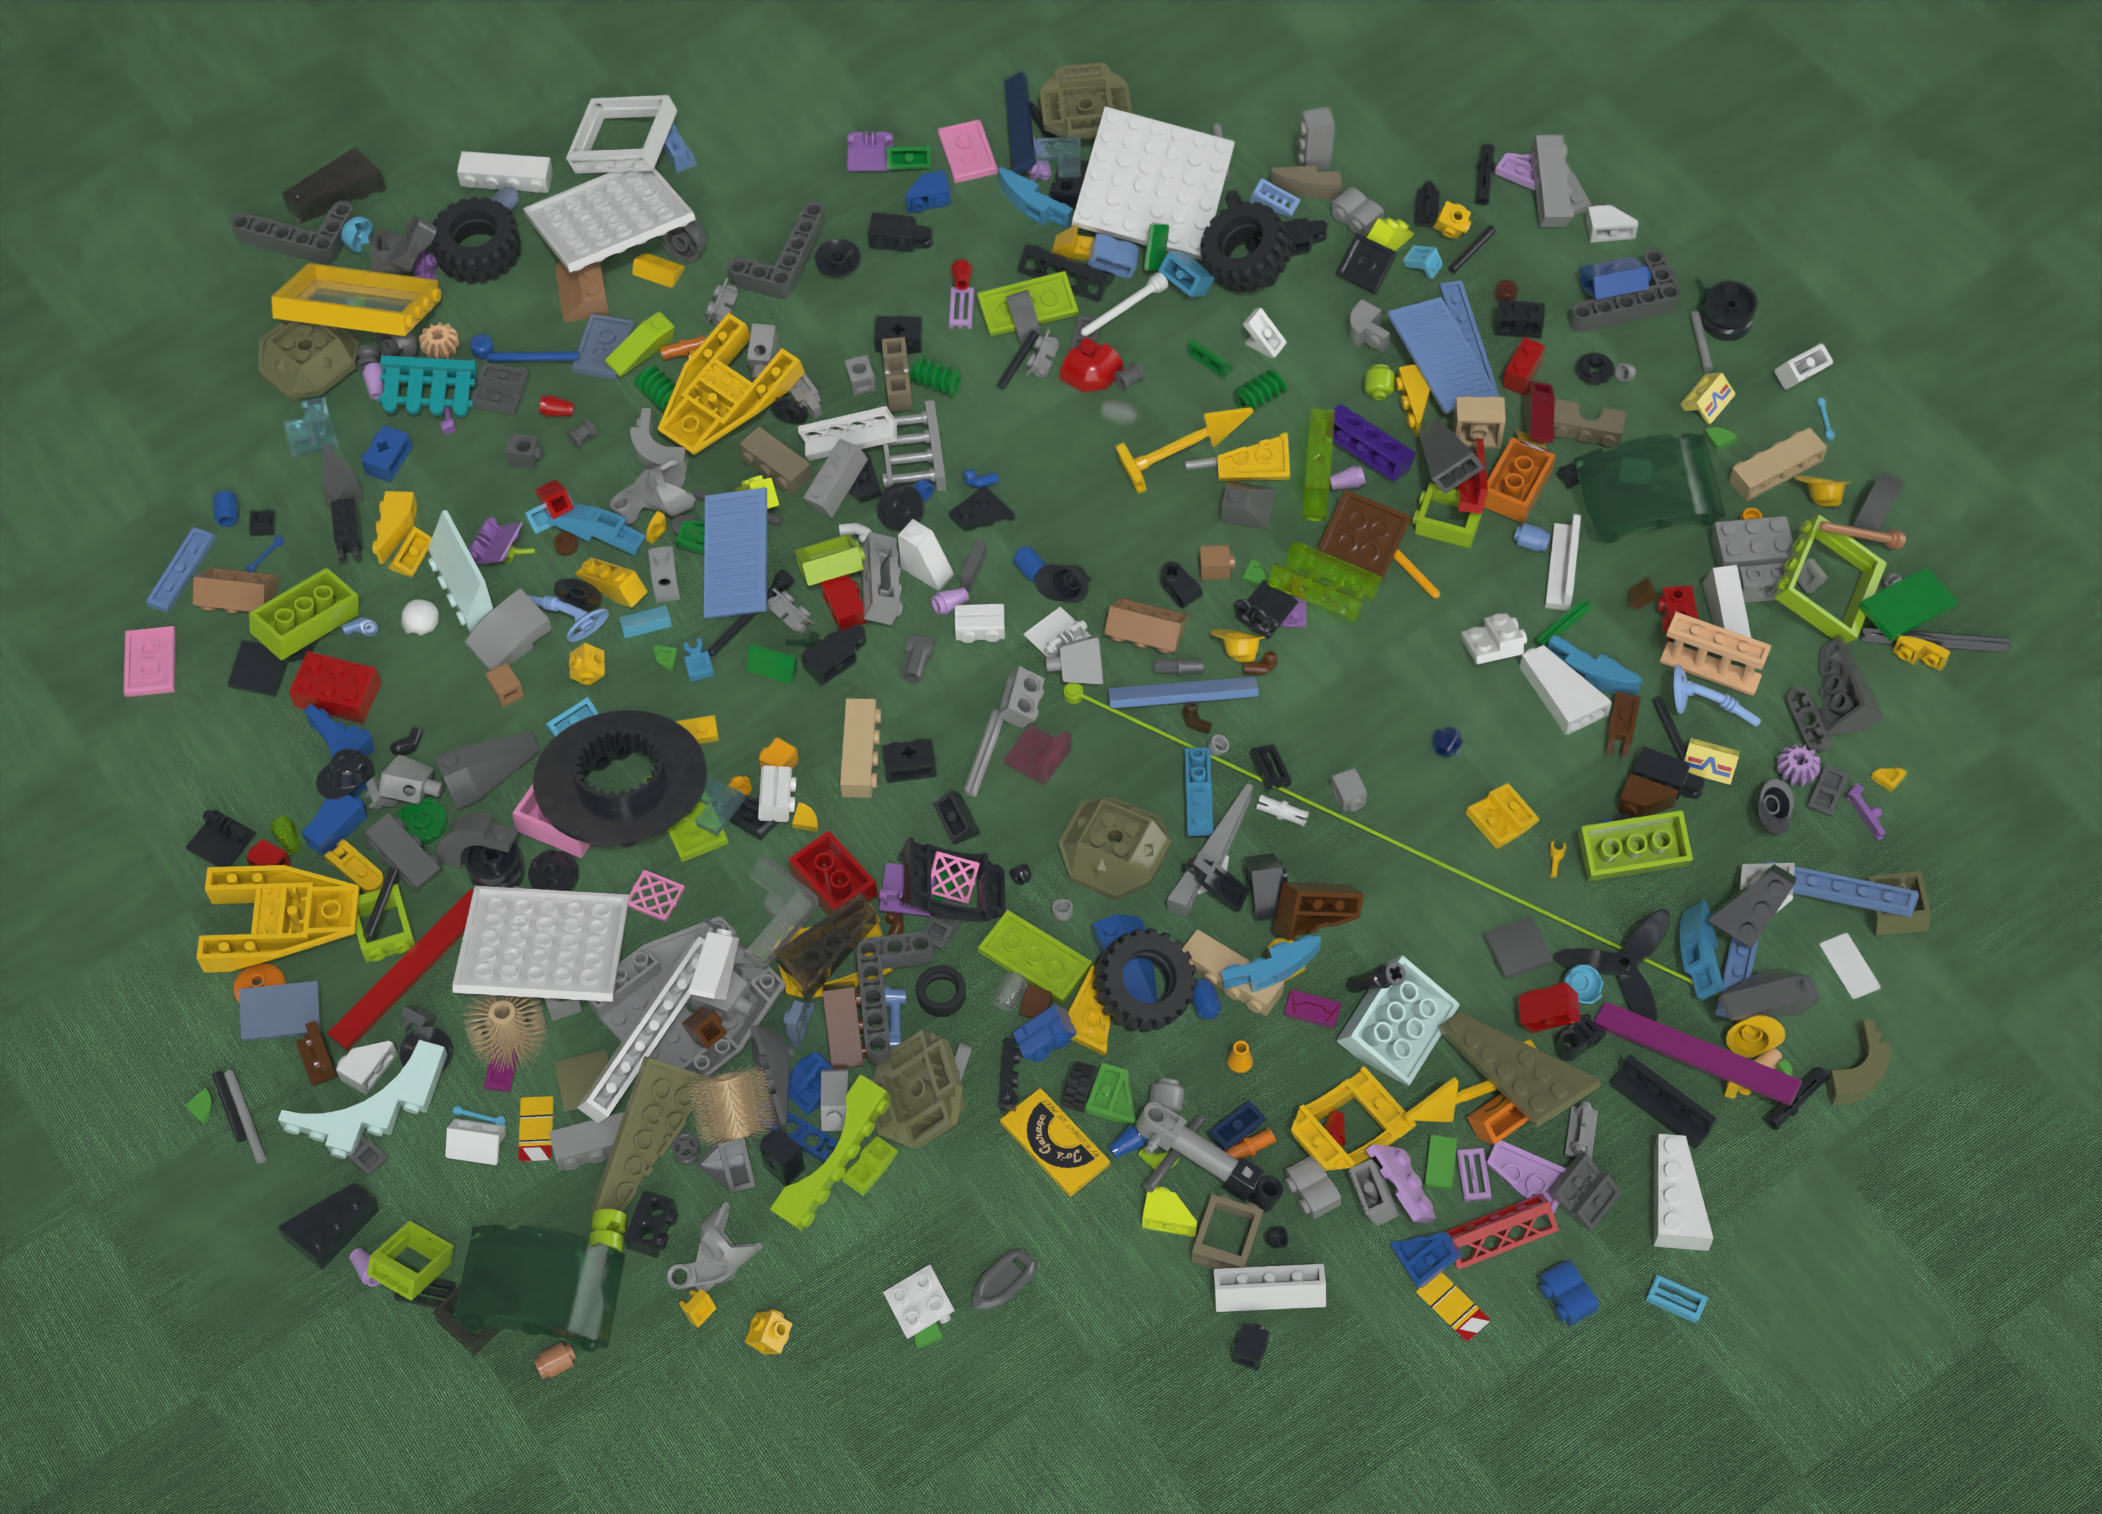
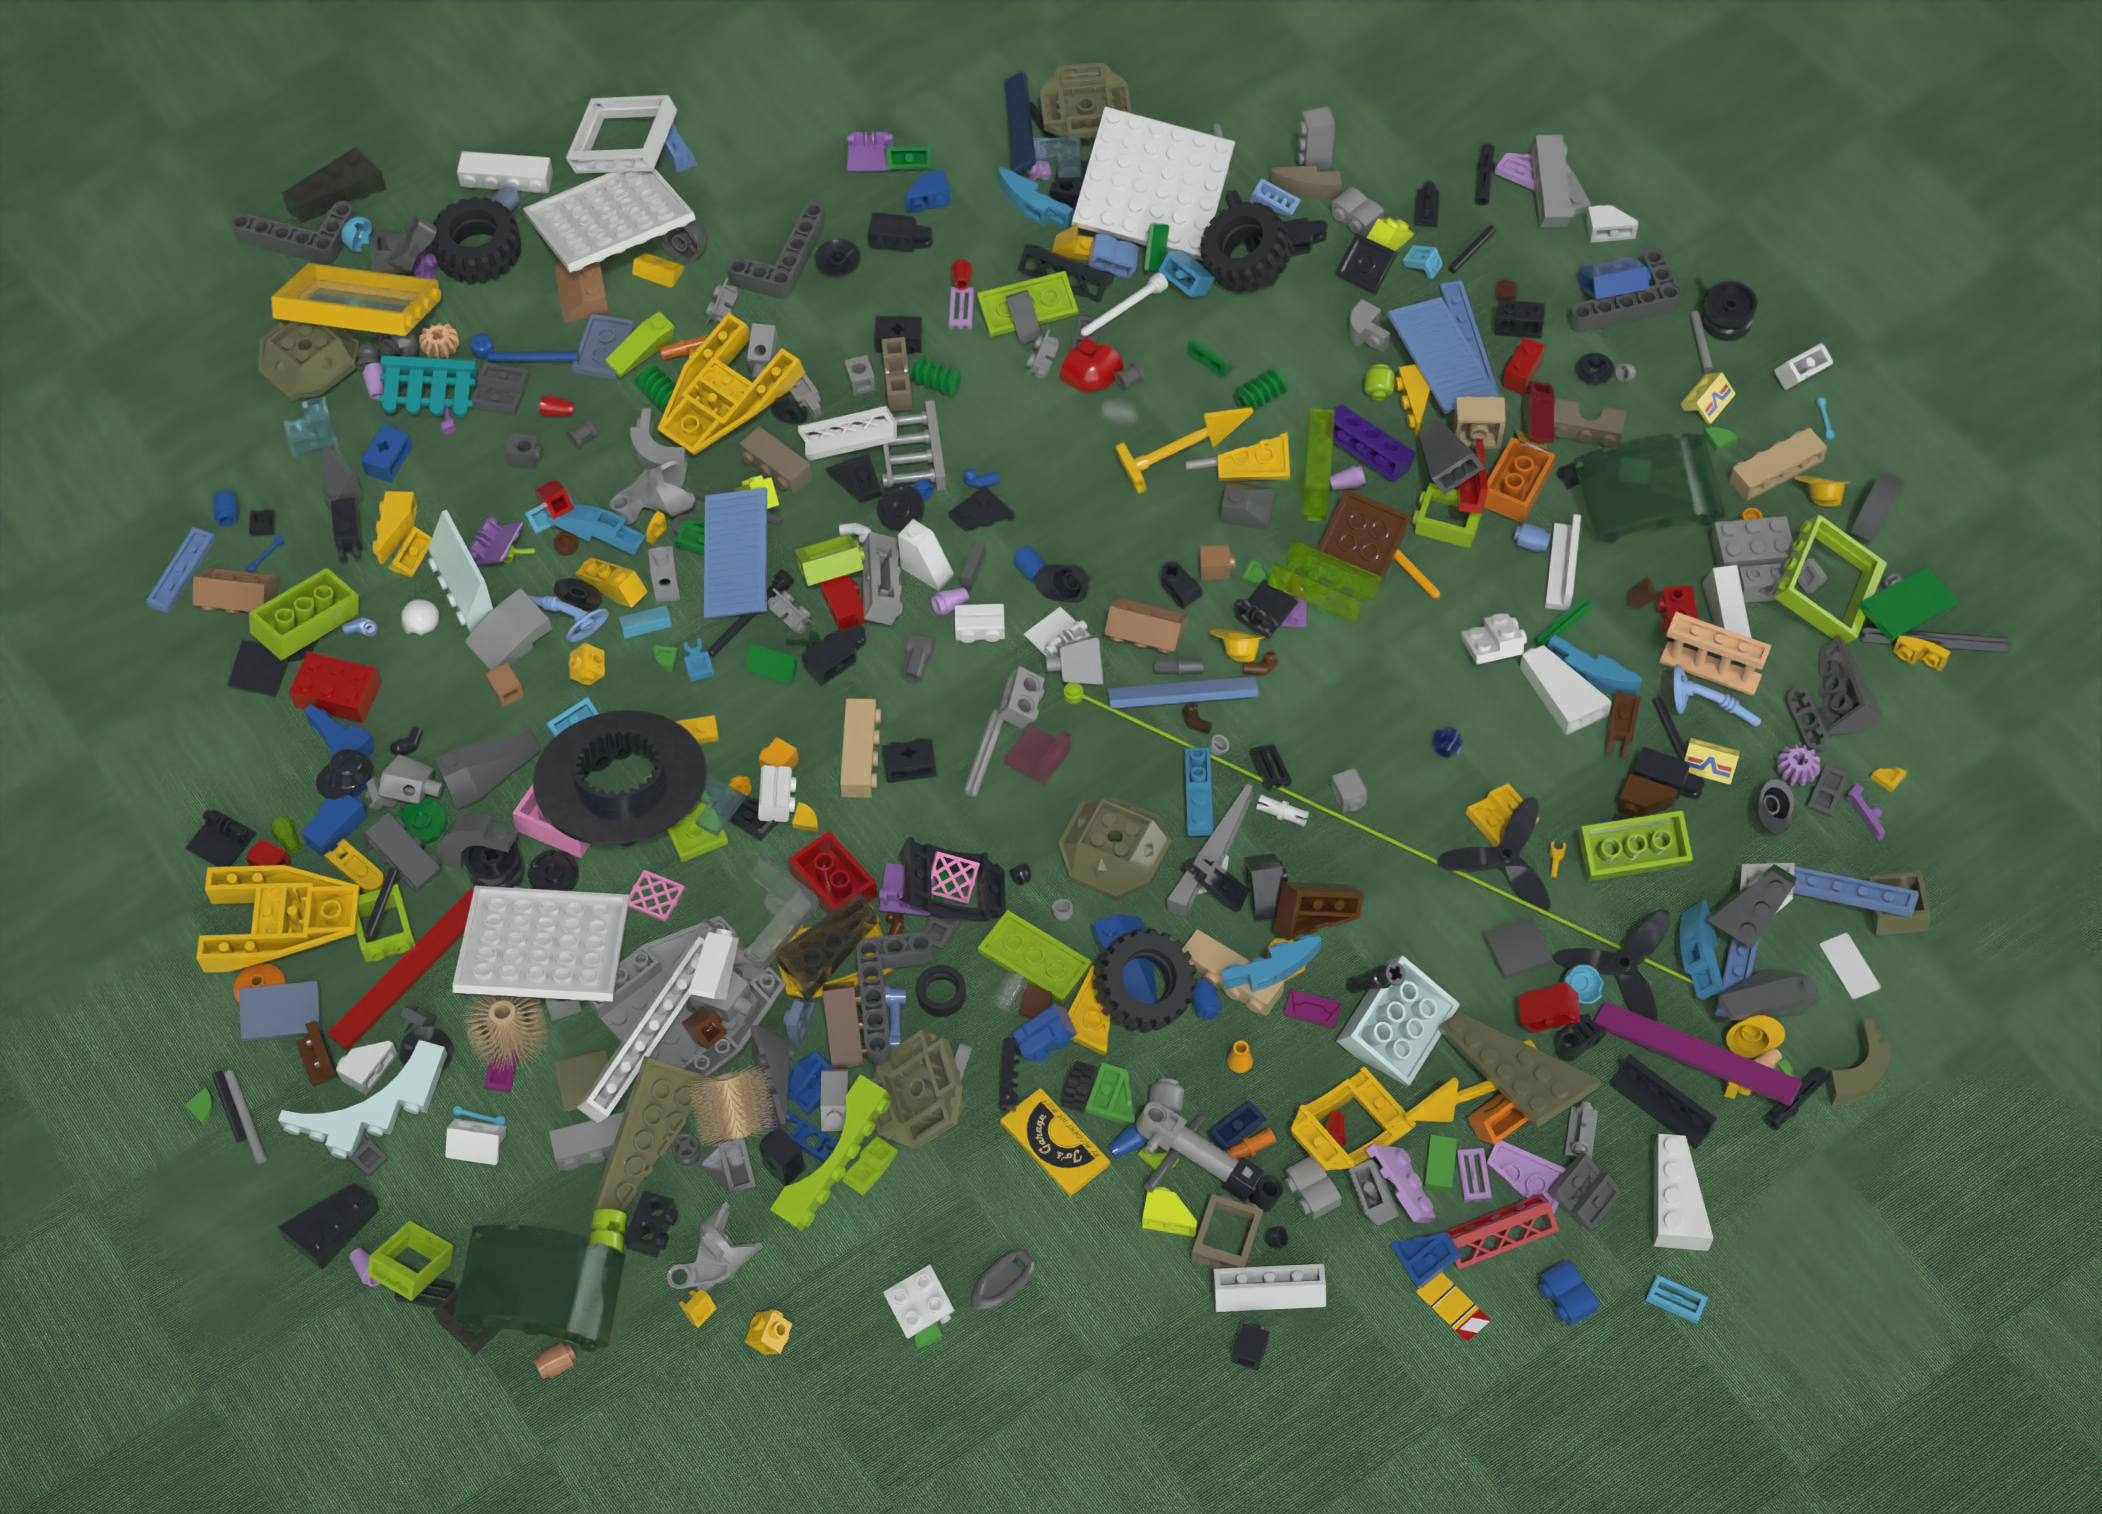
(150, 661): bright pink tile -> none
(534, 1128): yellow sticker -> none
(835, 478): light grey brick -> none
(956, 817): black slope -> none
(967, 151): bright pink tile -> none
(1017, 360): black bar -> none
(1263, 334): white slope -> none
(1452, 220): yellow brick -> none
(1518, 873): none -> black piece
(1892, 539): nougat piece -> none

